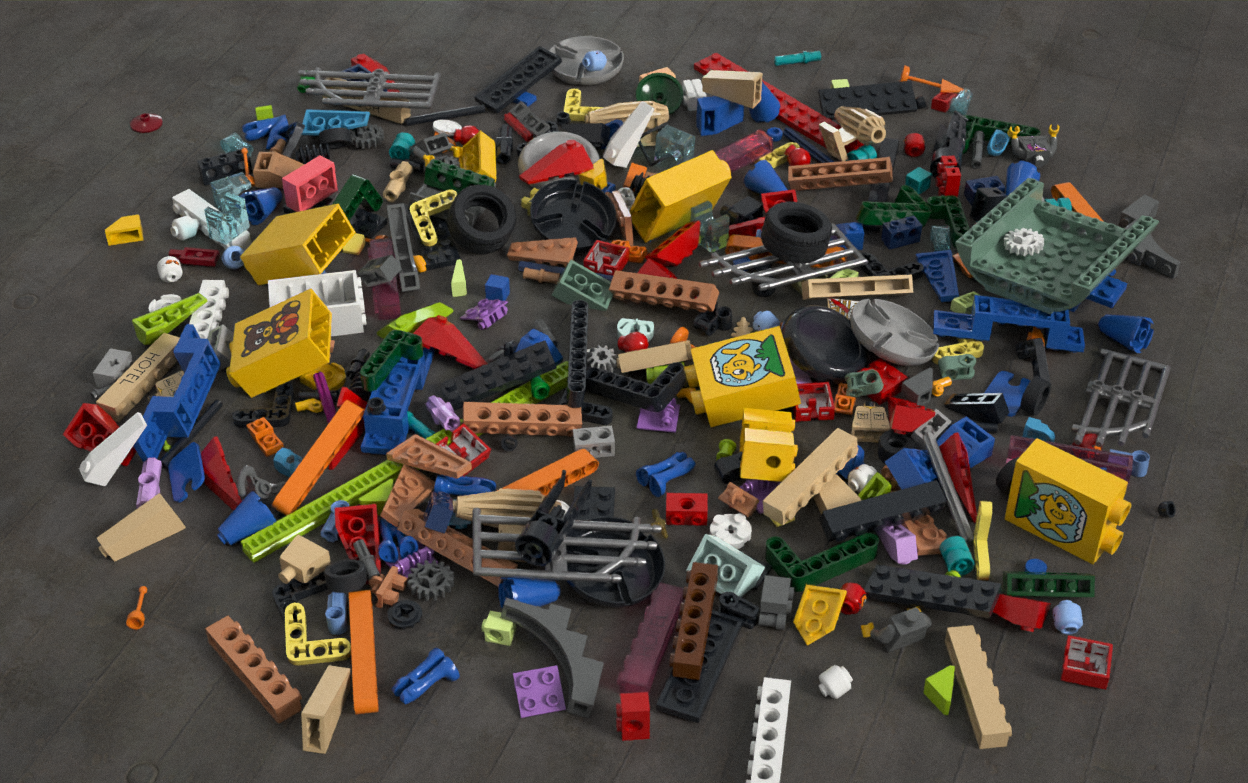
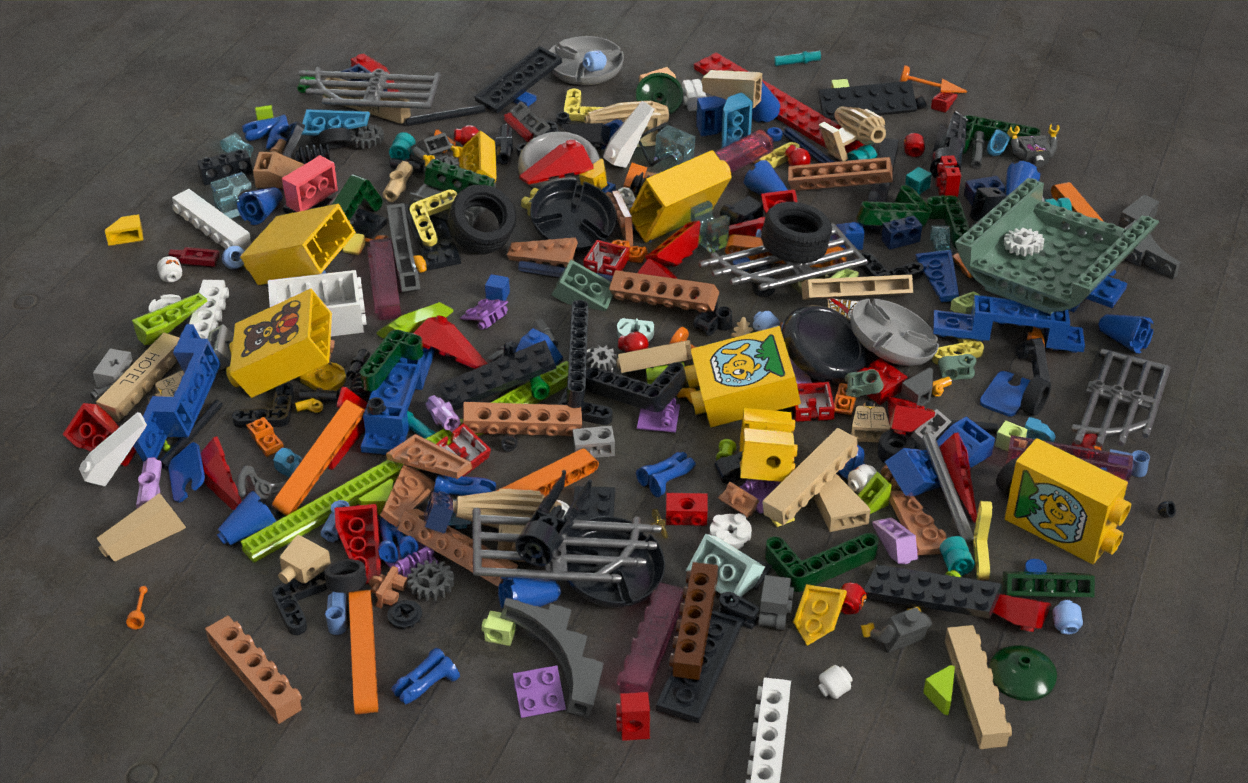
(146, 123): dark red dish -> none
(184, 228): white head -> none
(231, 222): clear light blue piece -> none
(244, 151): orange hinge -> none
(302, 644): light yellow beam -> none
(324, 395): magenta axle -> none
(324, 709): tan slope -> none
(366, 558): dark grey axle -> none
(379, 270): dark grey brick -> none
(445, 126): white wheel -> none
(458, 281): yellowish green slope -> none
(541, 275): medium nougat pin -> none
(736, 119): none -> dark azure slope
(882, 511): black brick -> none
(961, 102): clear light blue piece -> none
(979, 406): black slope -> none
(1005, 433): none -> yellowish green brick
(1023, 672): none -> dark green dish
(1087, 662): red piece -> none

